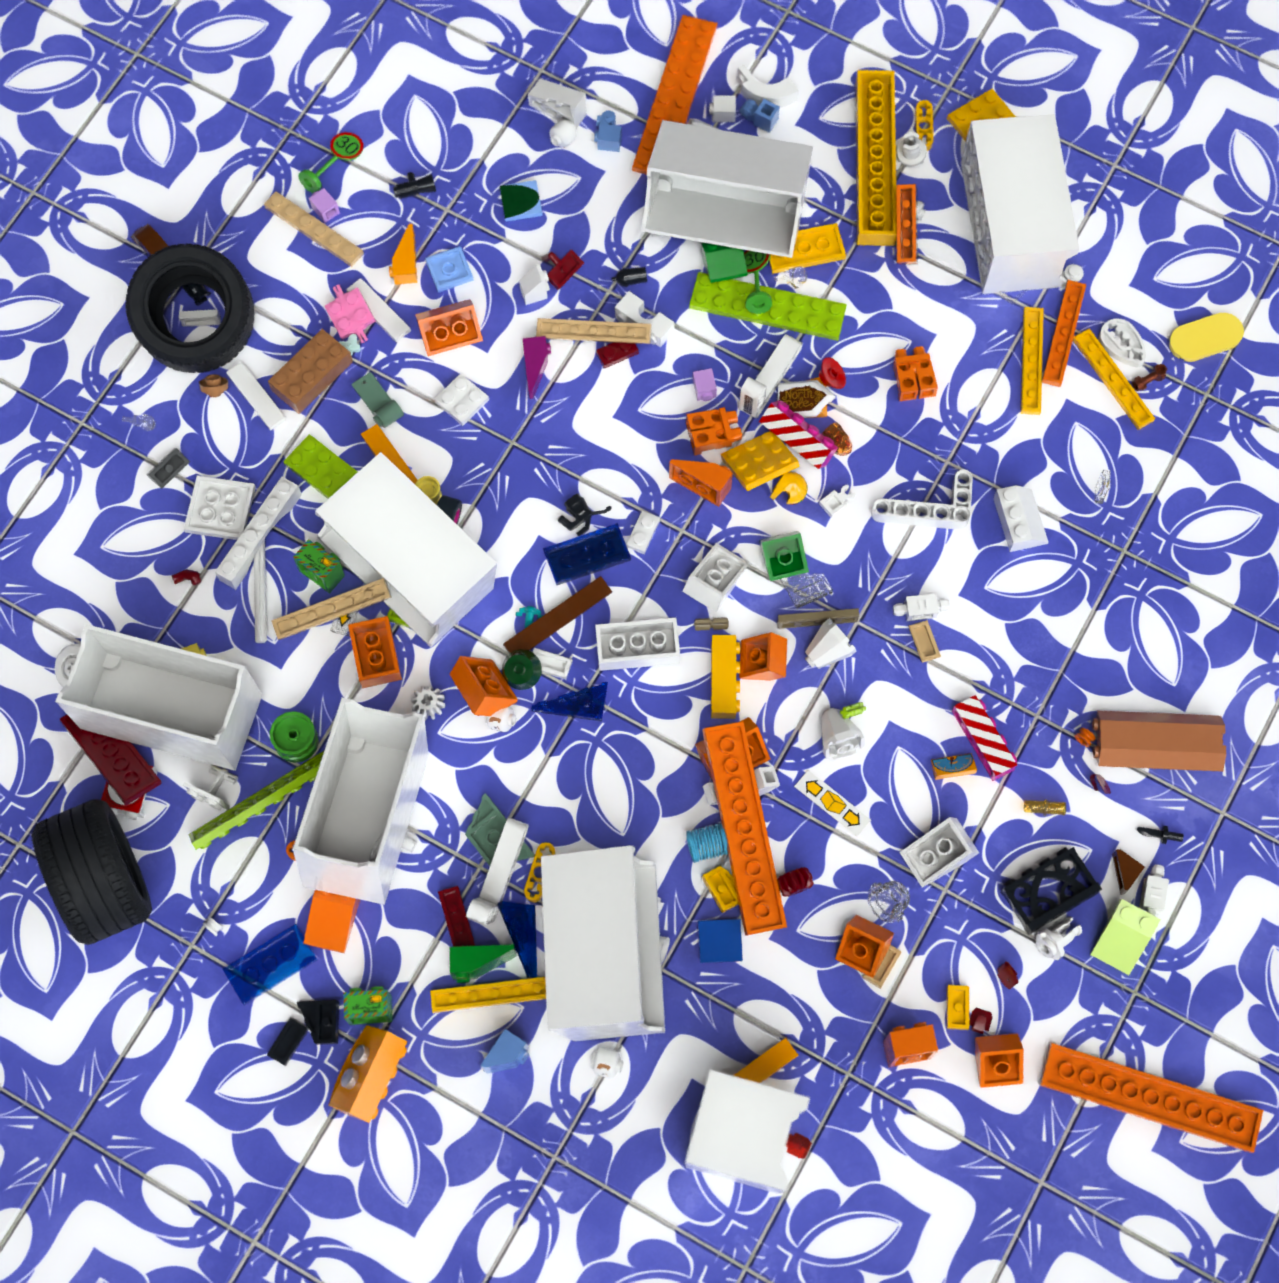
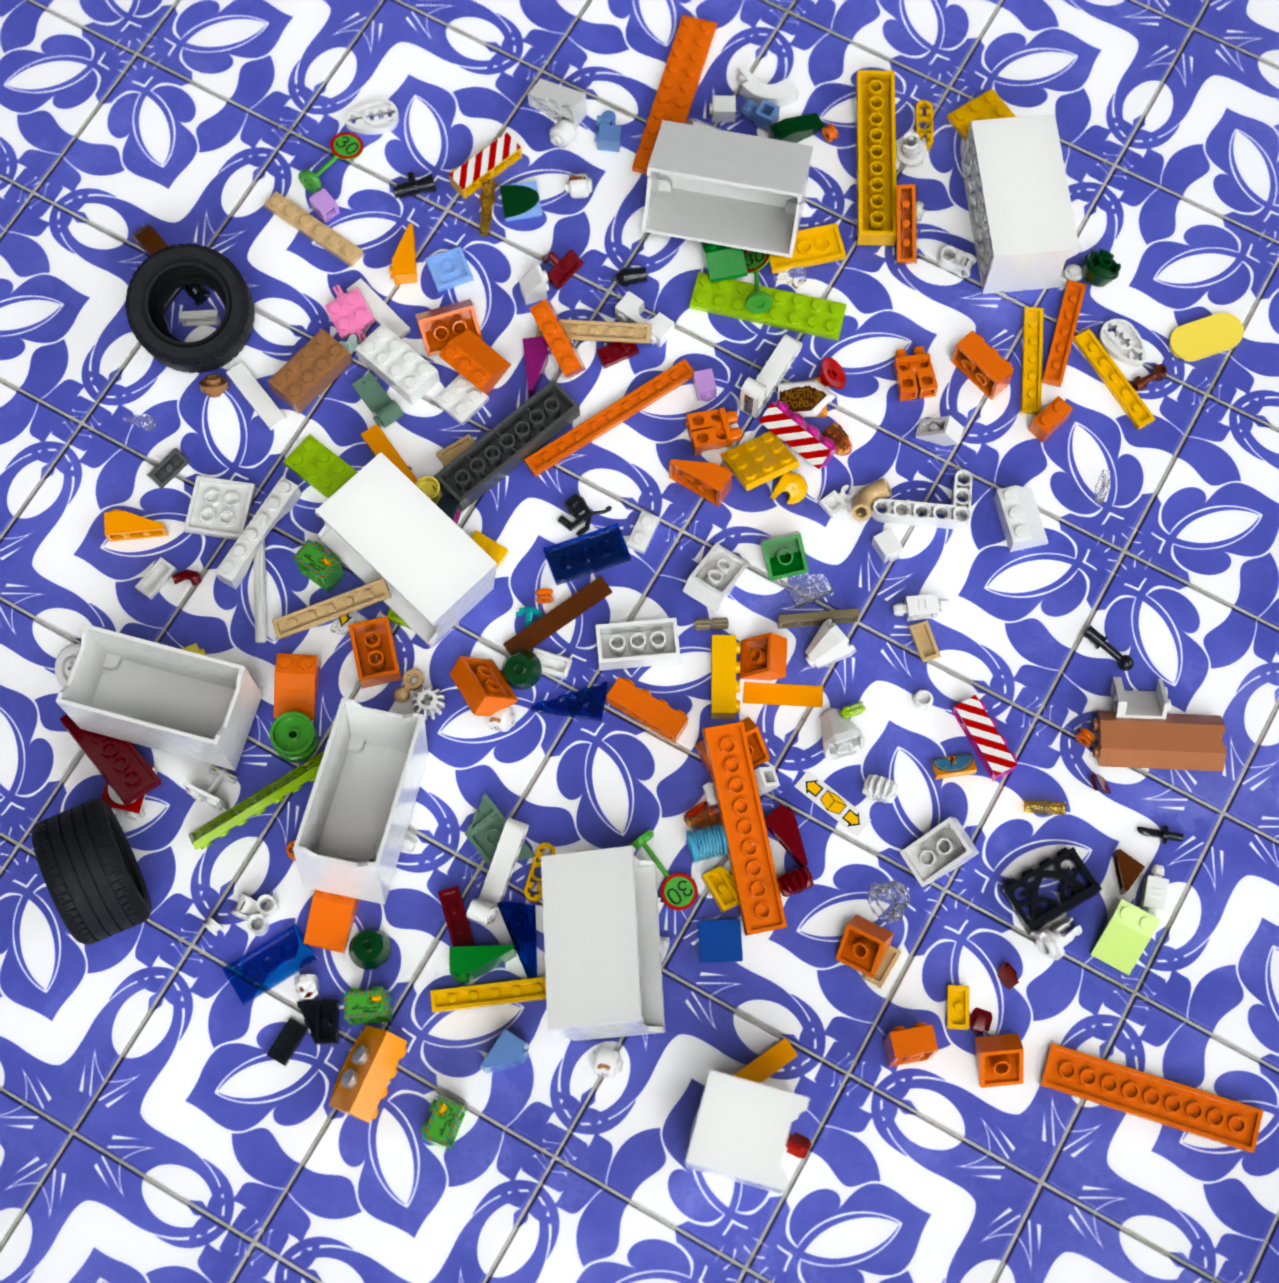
(124, 525): none -> light orange slope
(155, 578): none -> white tile
(252, 911): none -> white piece
(296, 684): none -> orange slope
(307, 987): none -> white rock
(369, 948): none -> dark green cone
(373, 108): none -> white piece
(397, 364): none -> white brick
(402, 694): none -> tan plate
(443, 1123): none -> bright green brick
(454, 450): none -> tan tile
(475, 360): none -> orange slope
(485, 165): none -> brick
(487, 199): none -> clear yellow pin
(491, 547): none -> yellow plate
(508, 444): none -> dark grey brick
(544, 596): none -> orange bush
(557, 338): none -> orange brick
(579, 186): none -> white head
(609, 418): none -> orange plate
(647, 710): none -> orange brick
(678, 889): none -> bright green piece
(701, 815): none -> clear orange rock
(783, 694): none -> light orange sticker
(785, 830): none -> dark red slope
(796, 128): none -> dark green slope
(829, 133): none -> orange bush
(867, 496): none -> tan cylinder
(880, 788): none -> white gear
(887, 546): none -> white brick
(923, 699): none -> white plate
(940, 430): none -> white slope
(957, 261): none -> white piece
(982, 364): none -> orange brick
(1050, 419): none -> orange brick
(1100, 268): none -> dark green cone
(1124, 662): none -> black pin
(1140, 703): none -> white panel

